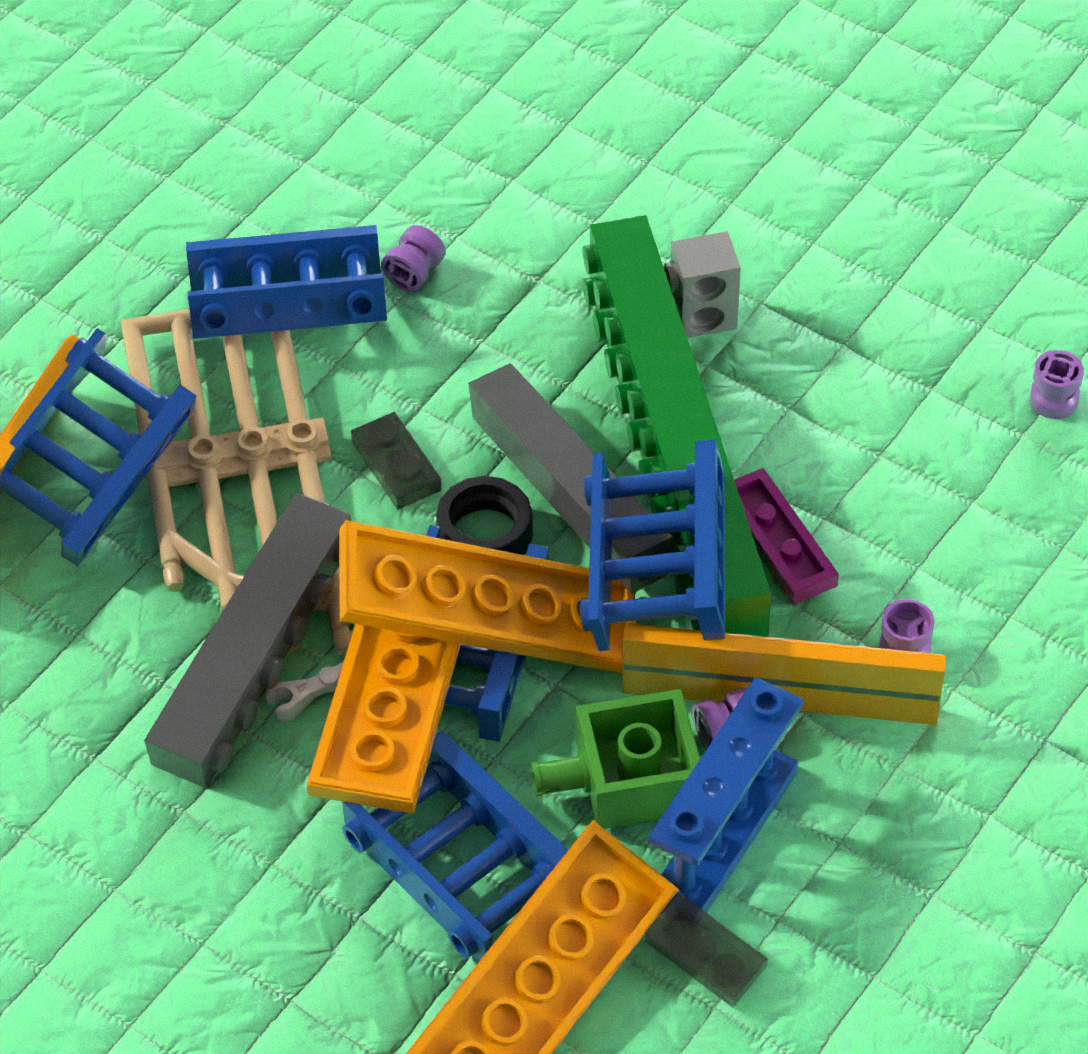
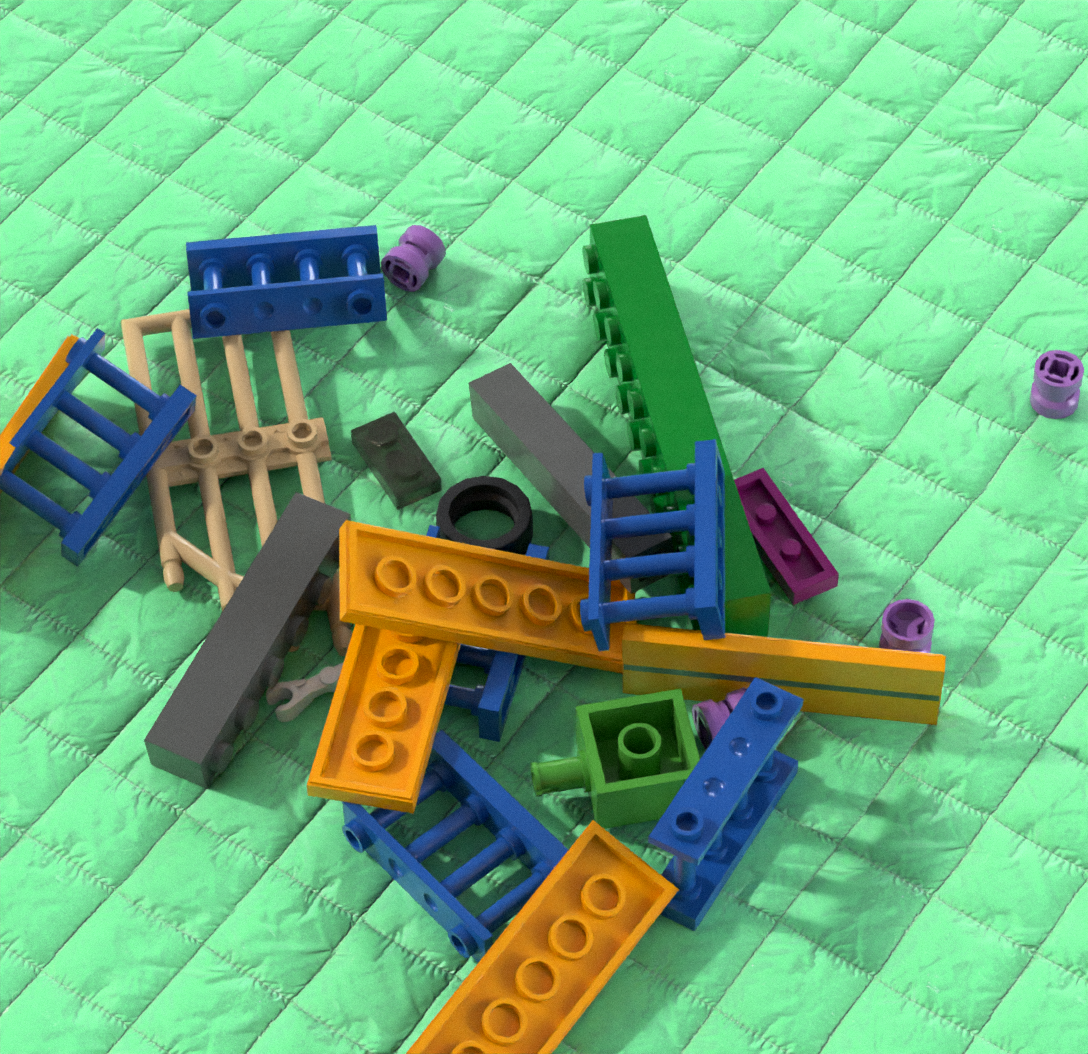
(705, 283): light grey brick -> none
(706, 950): clear smoke plate -> none

